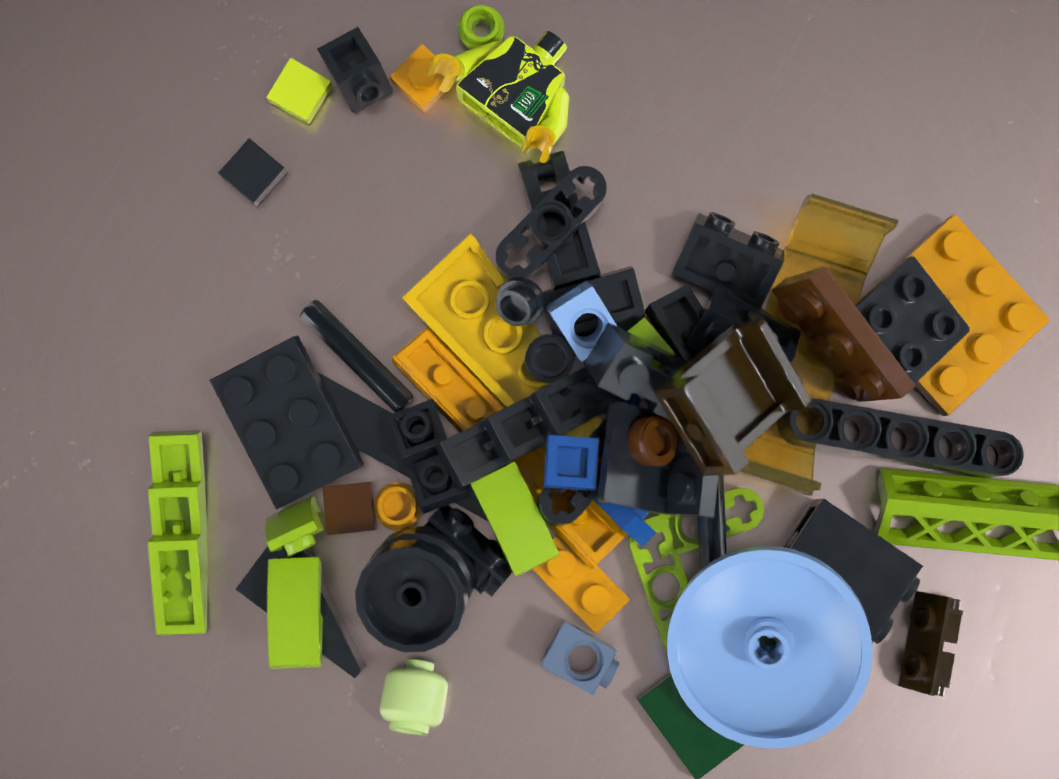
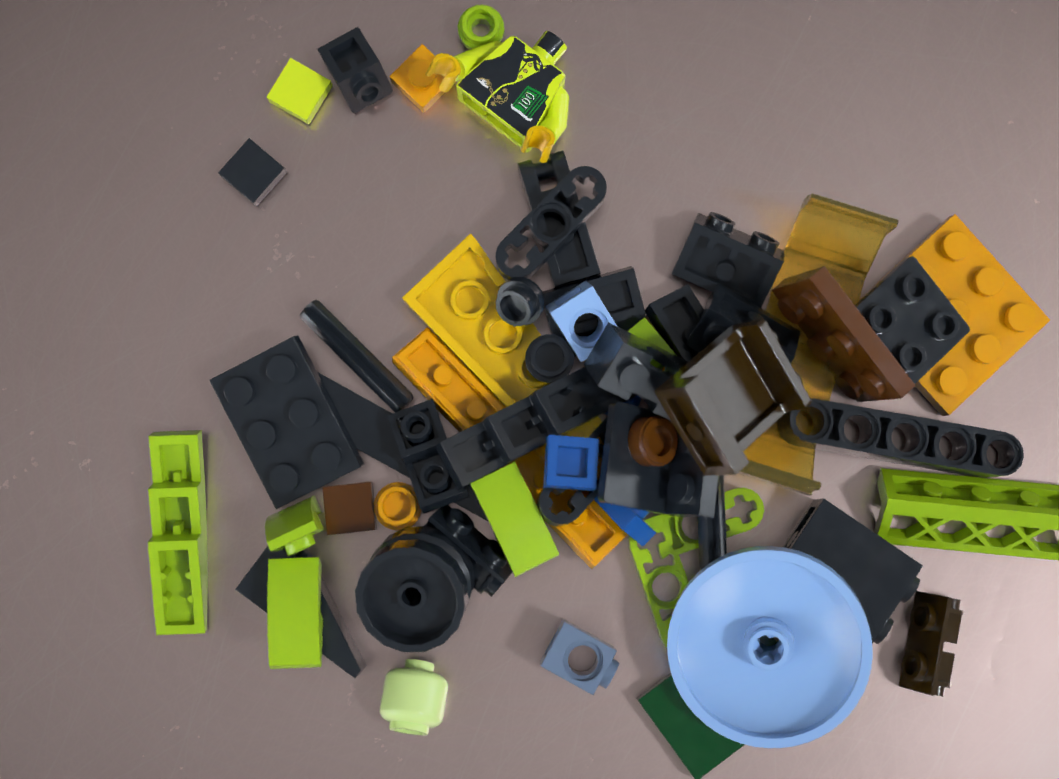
(583, 589): light orange plate -> none

